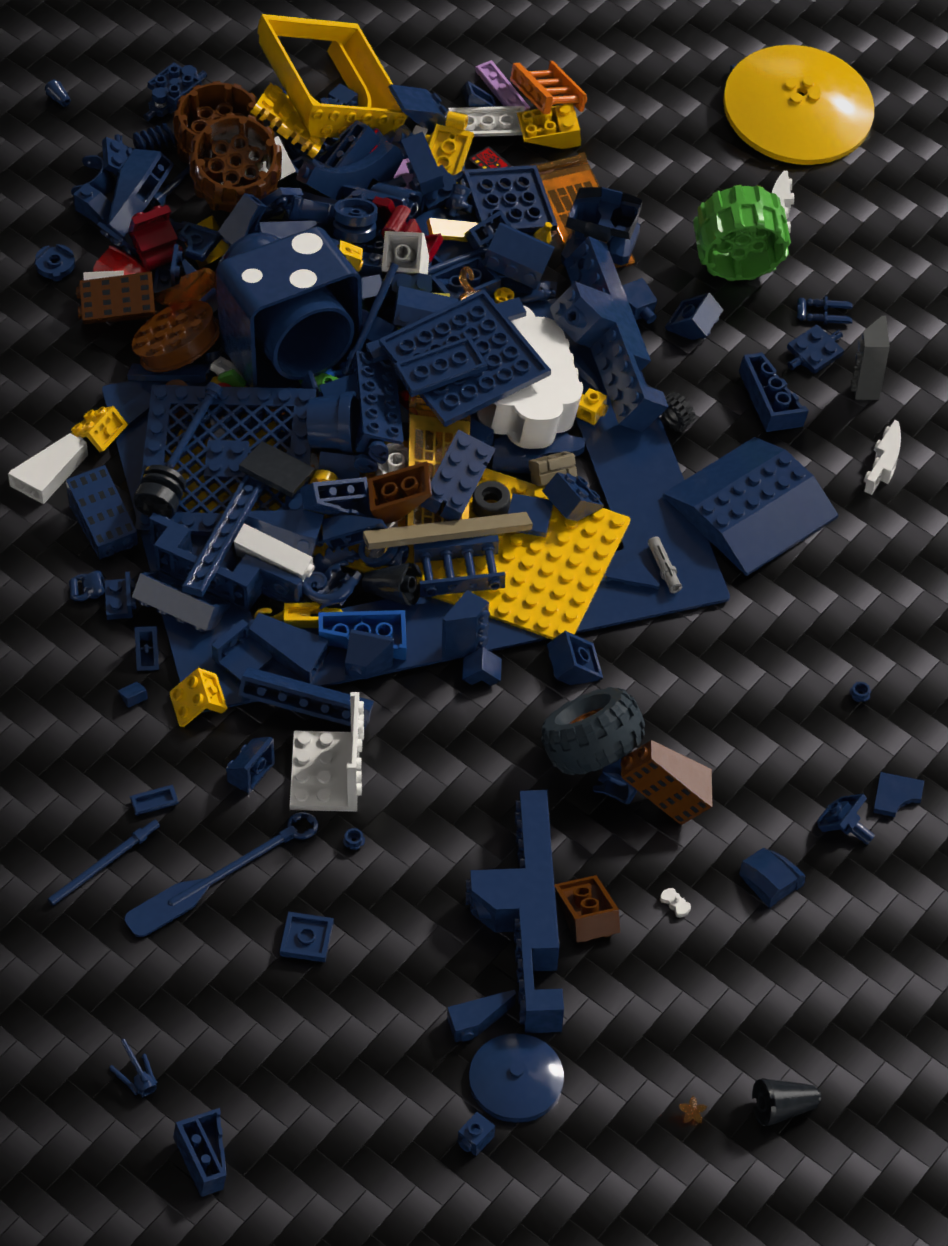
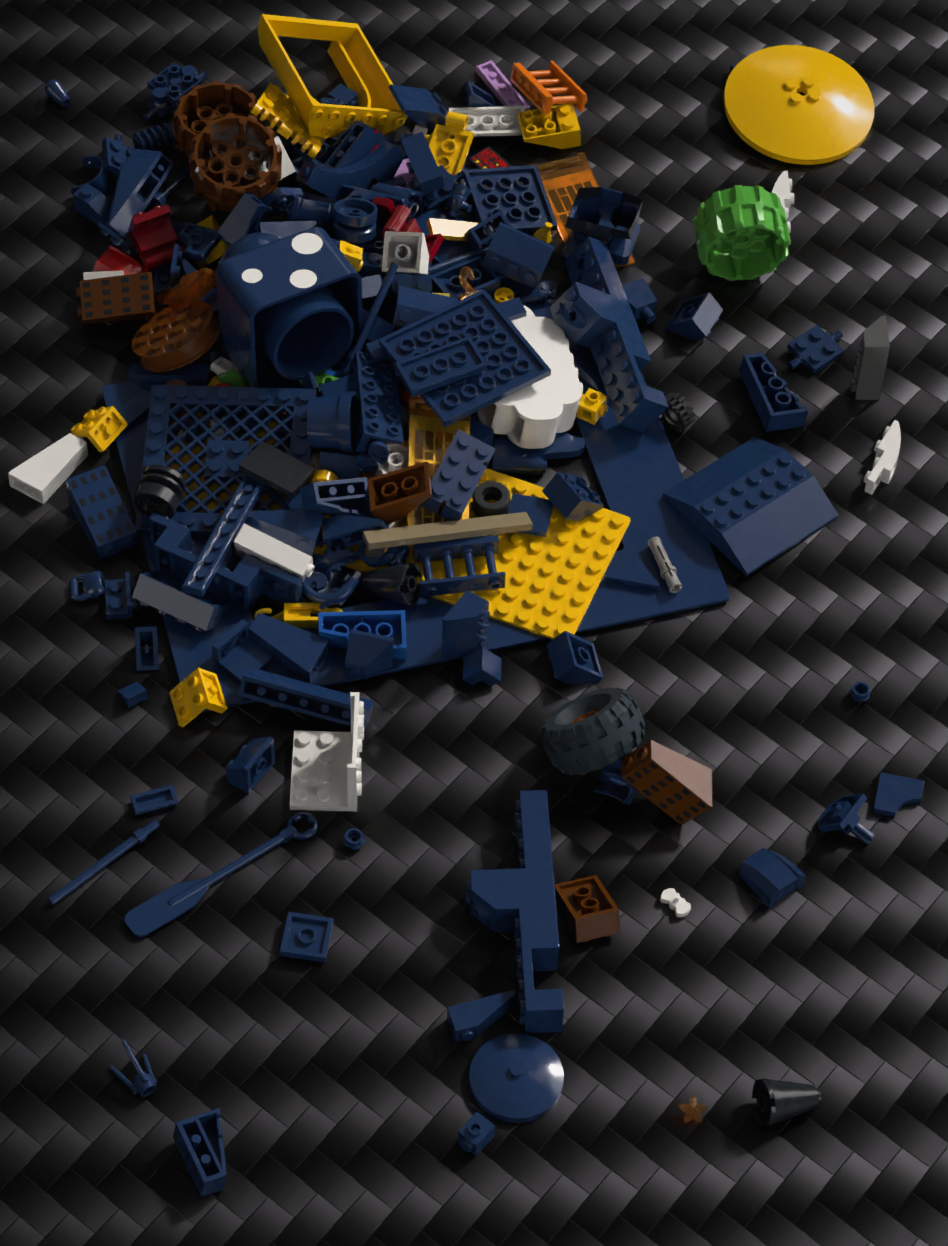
(58, 270): dark blue plate -> none
(212, 392): dark blue piece -> none
(546, 467): dark tan brick -> none
(801, 310): dark blue piece -> none

